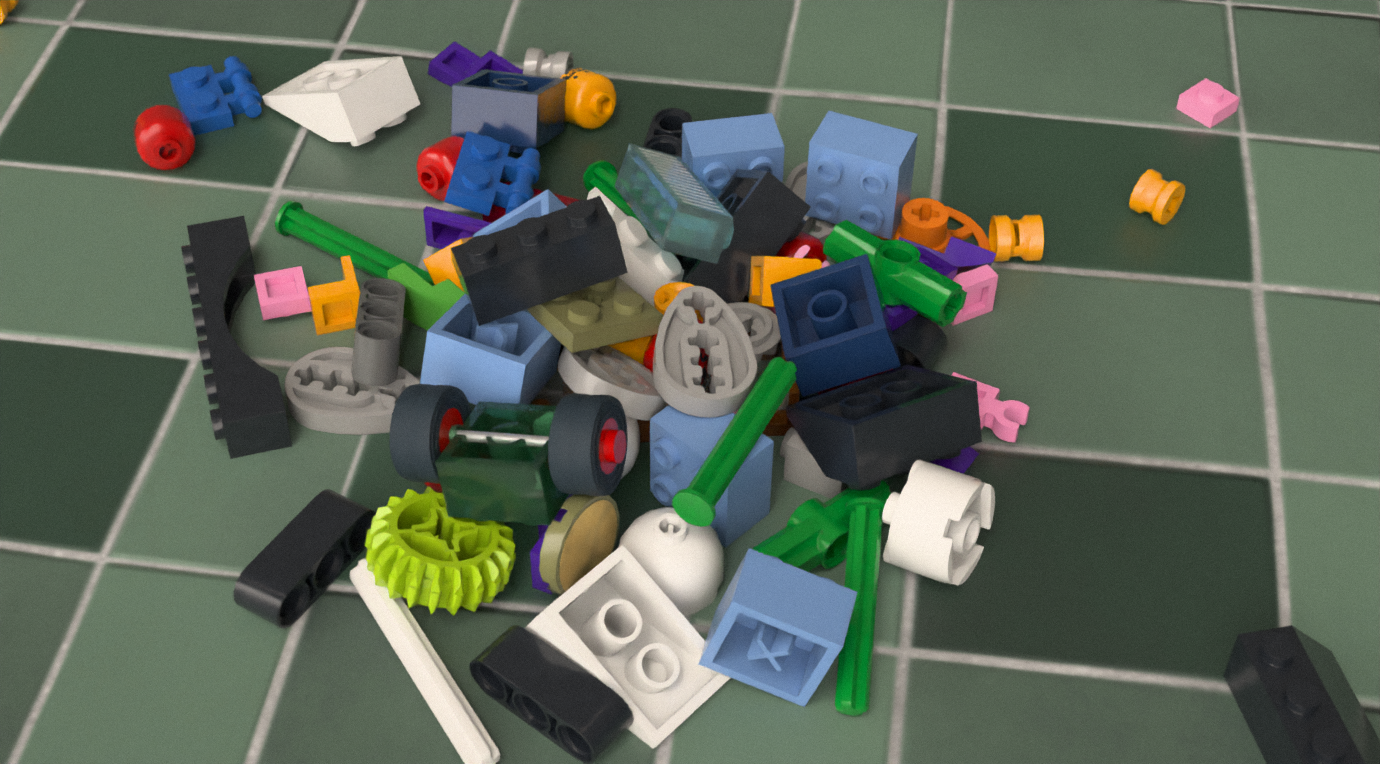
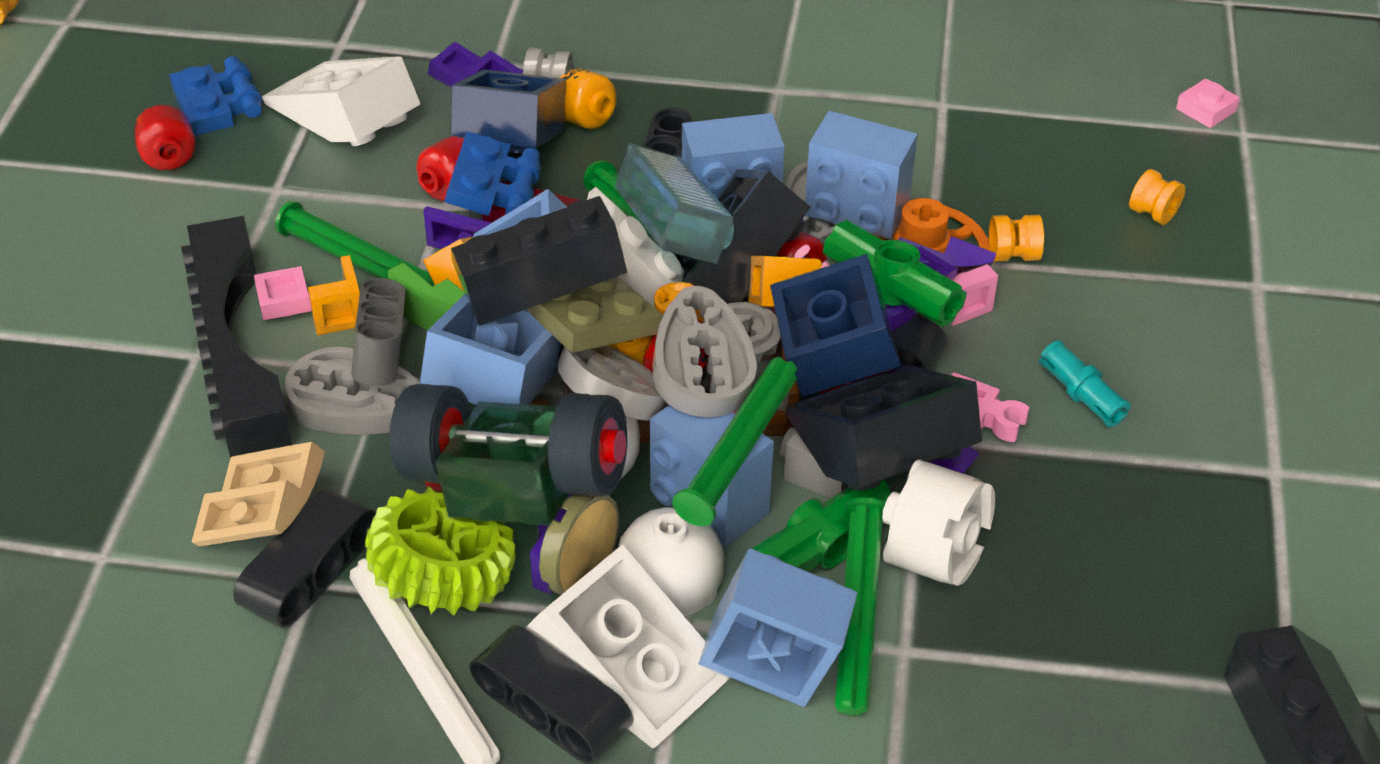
(259, 494): none -> tan slope
(1084, 383): none -> teal pin

